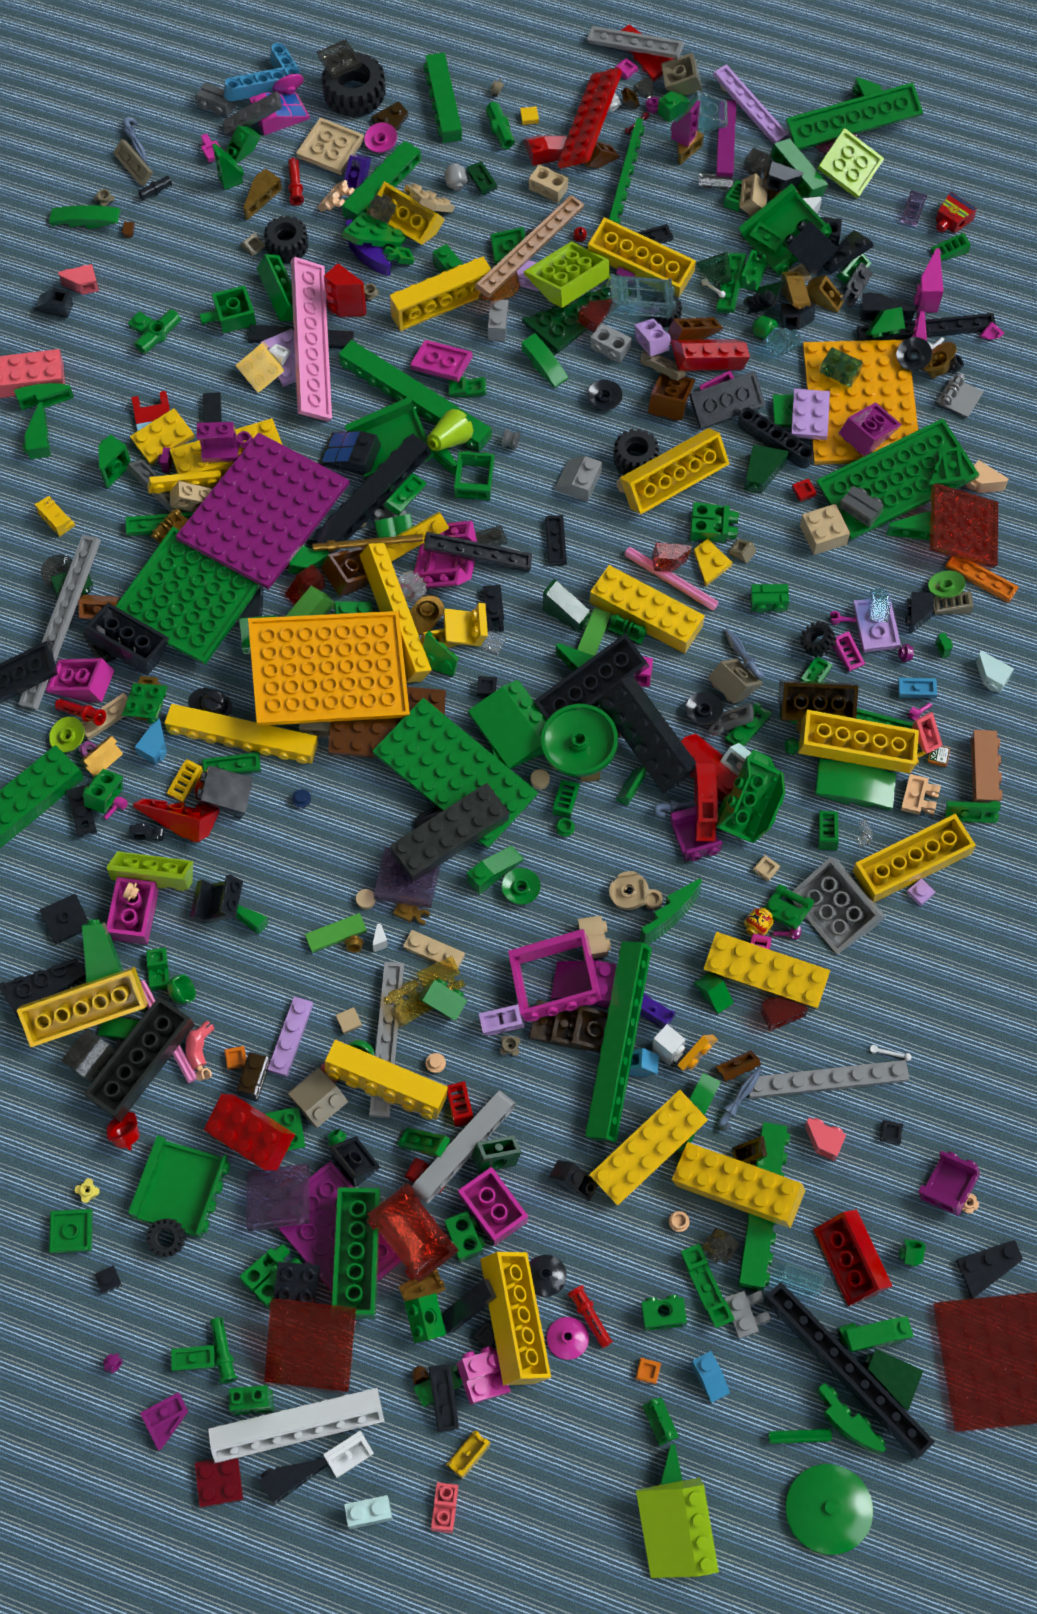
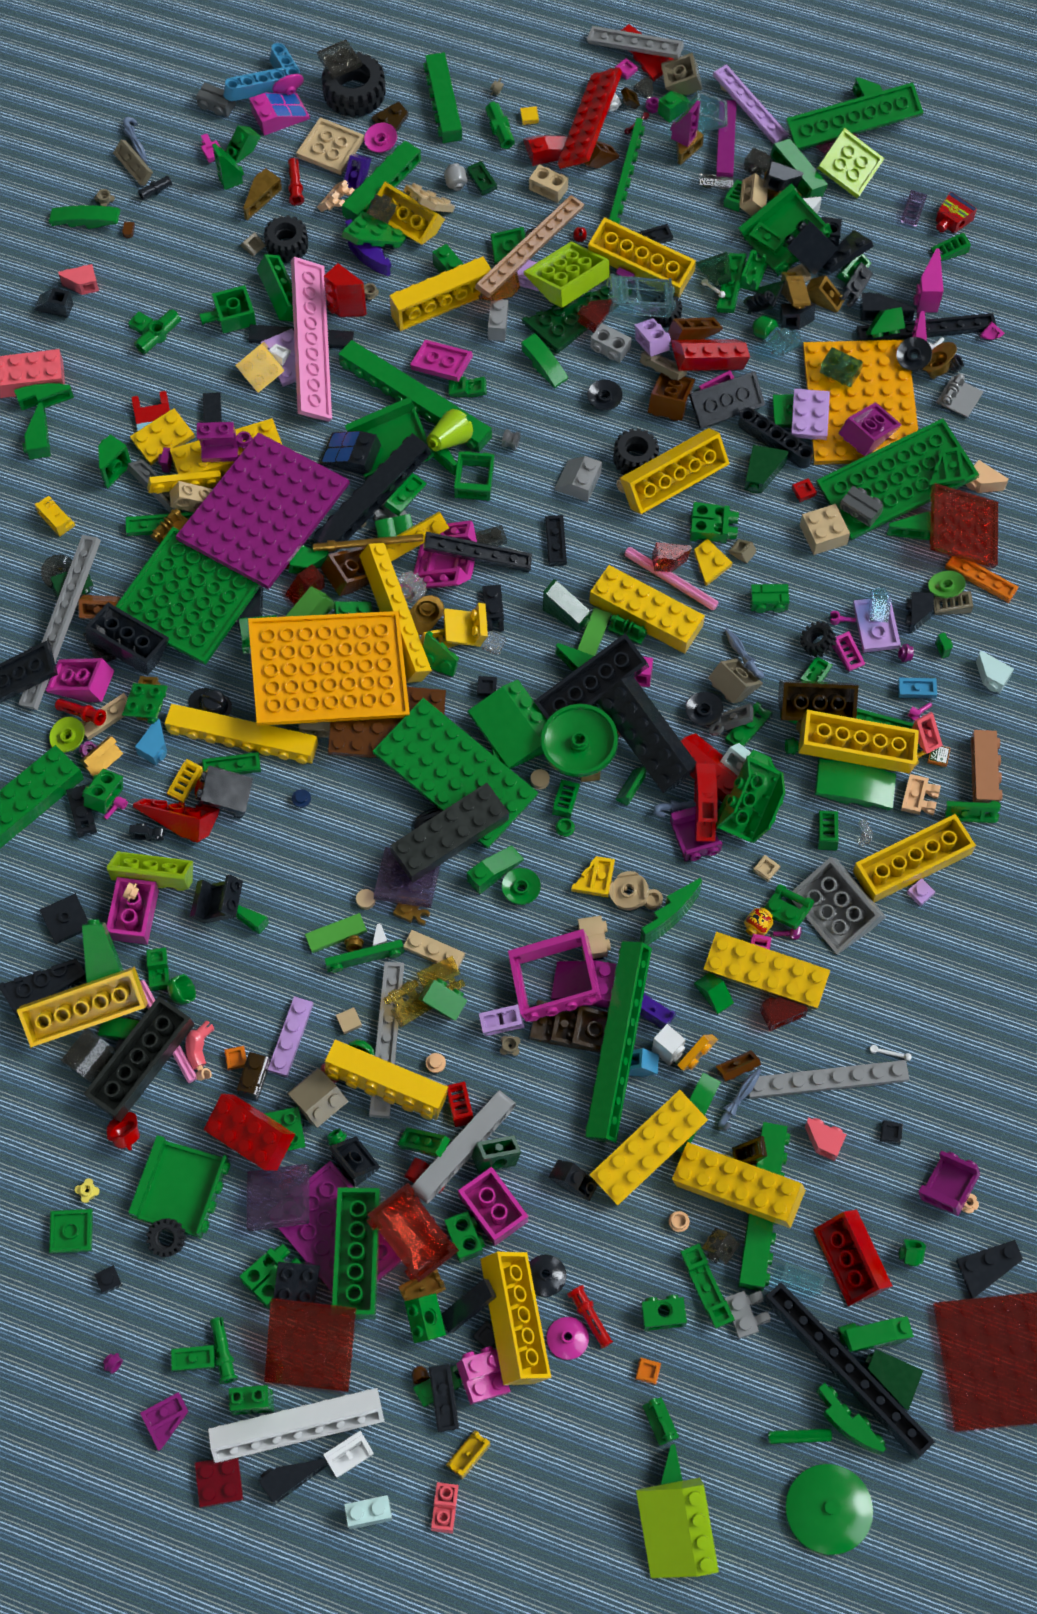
(253, 113): flat silver plate -> none
(390, 949): none -> green plate
(401, 254): green plate -> none
(596, 878): none -> yellow wing
(710, 1376): dark azure slope -> none

